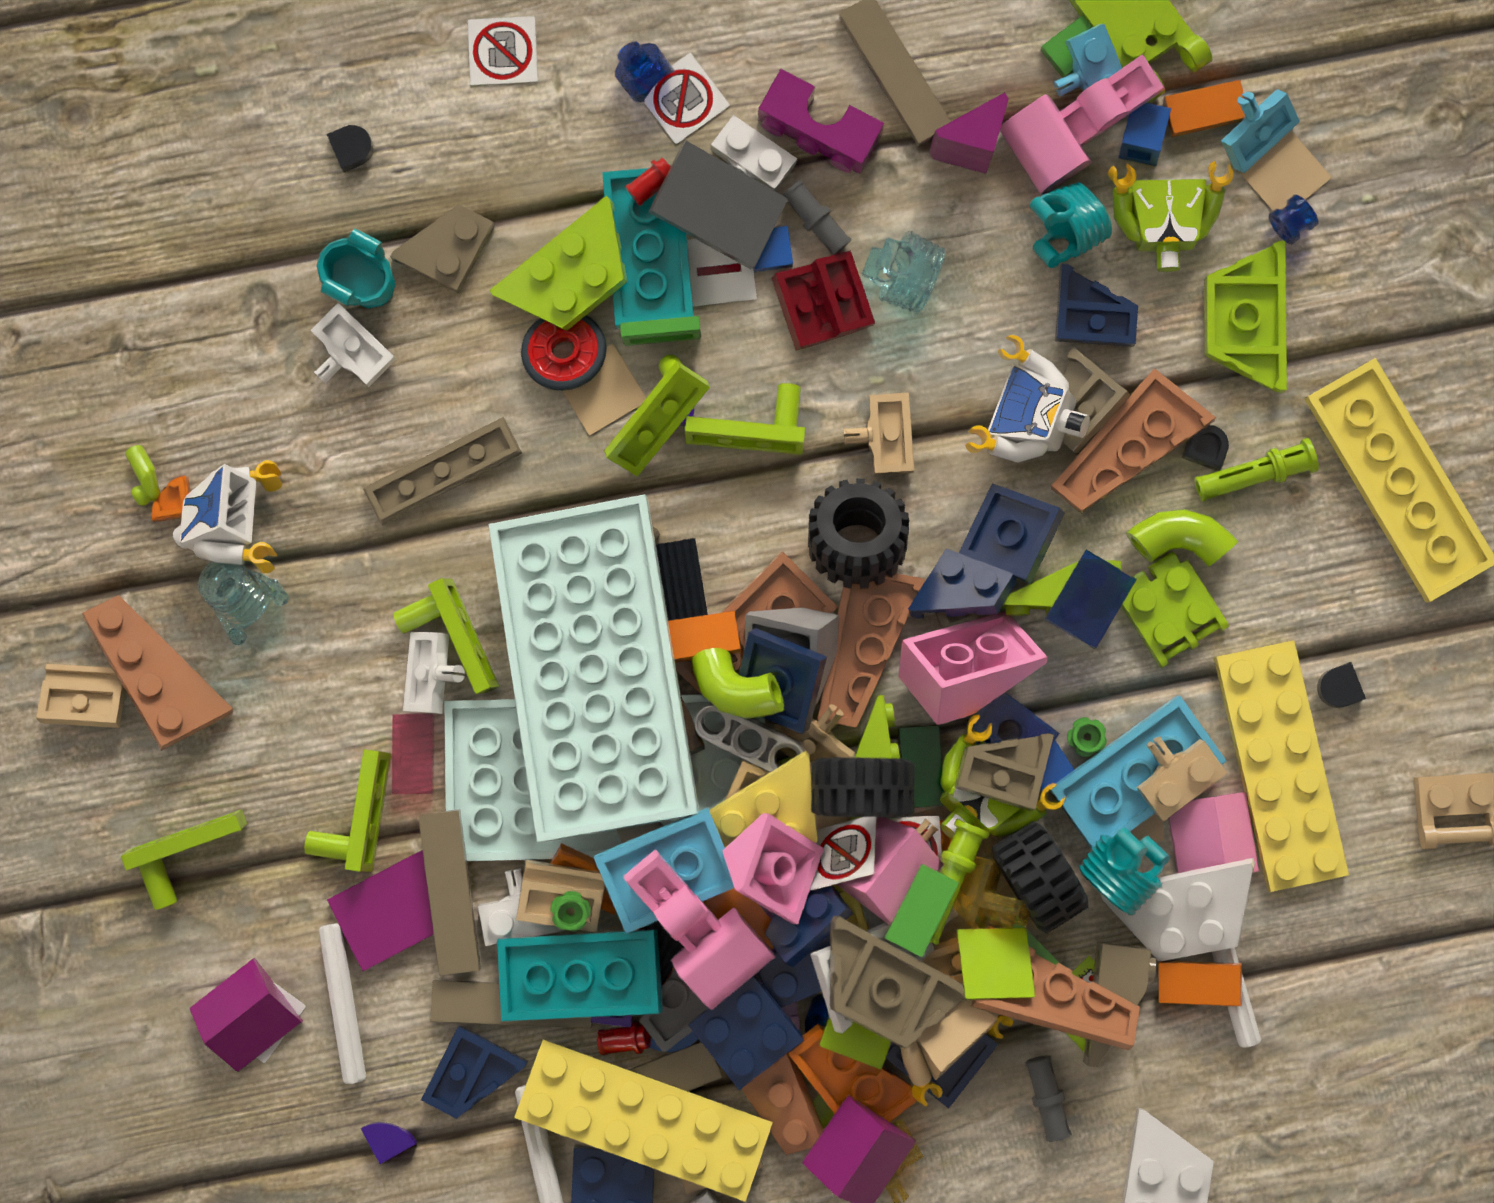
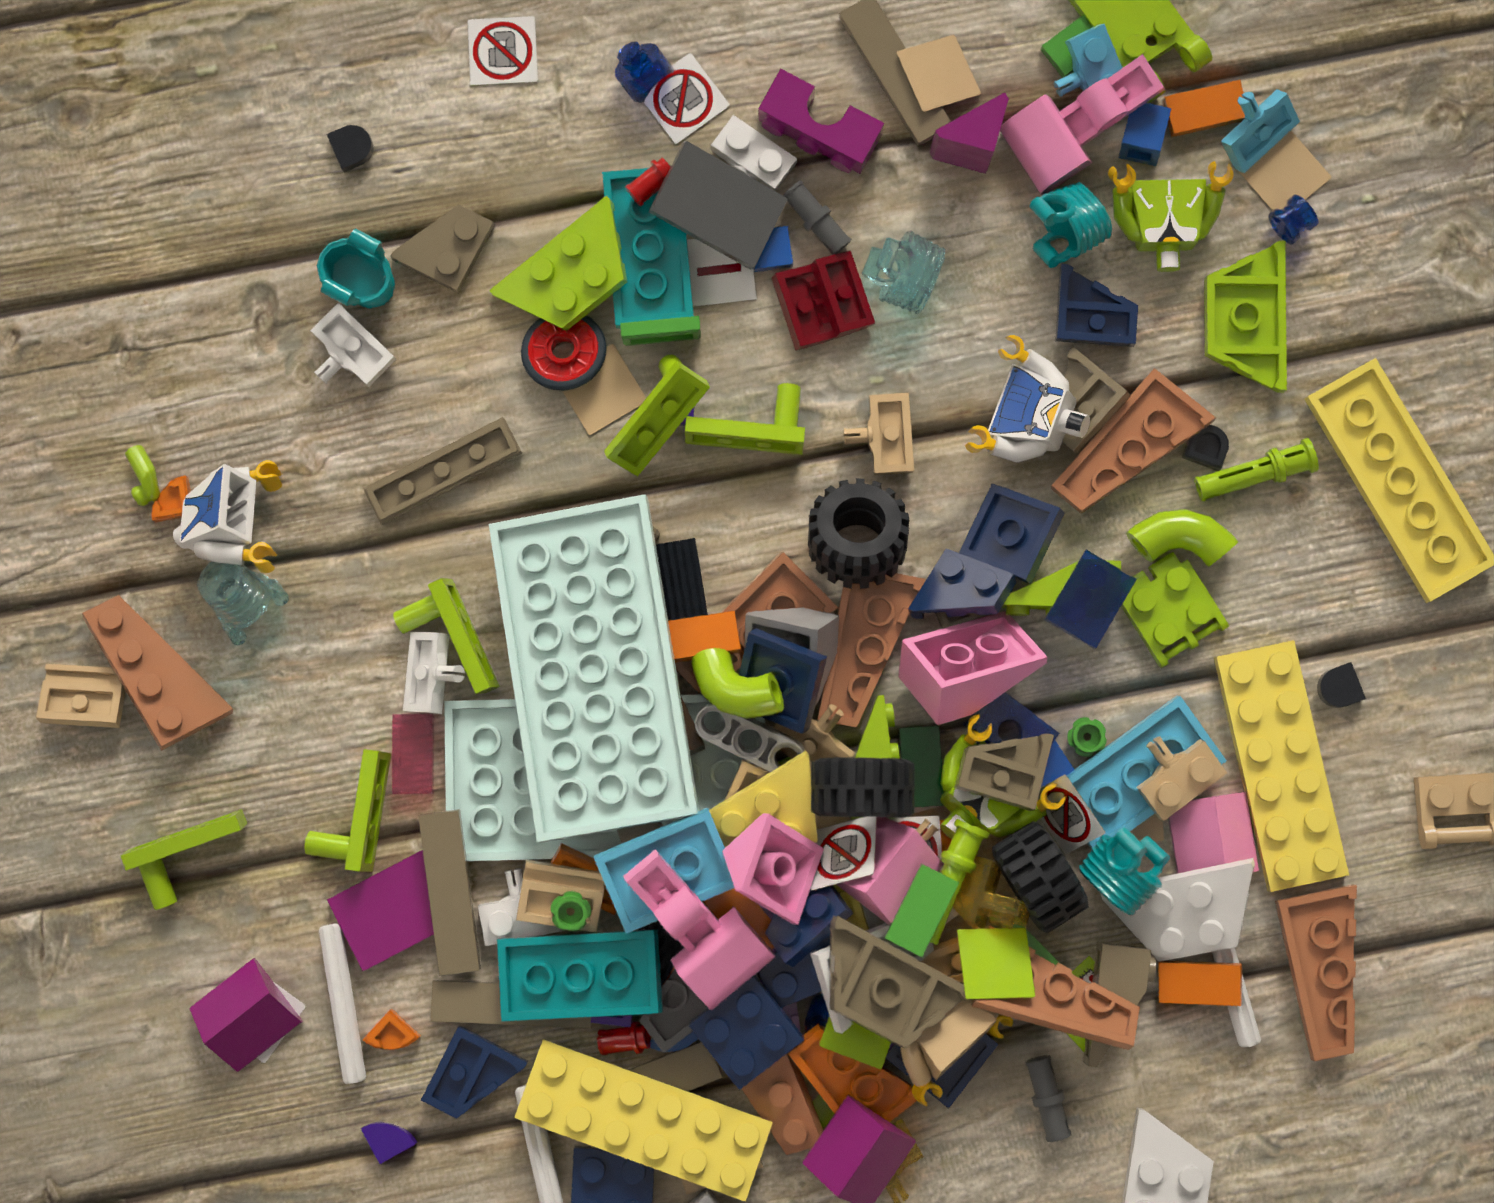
(391, 1033): none -> orange tile
(938, 73): none -> tan sticker
(1073, 822): none -> sticker
(1320, 954): none -> nougat wing

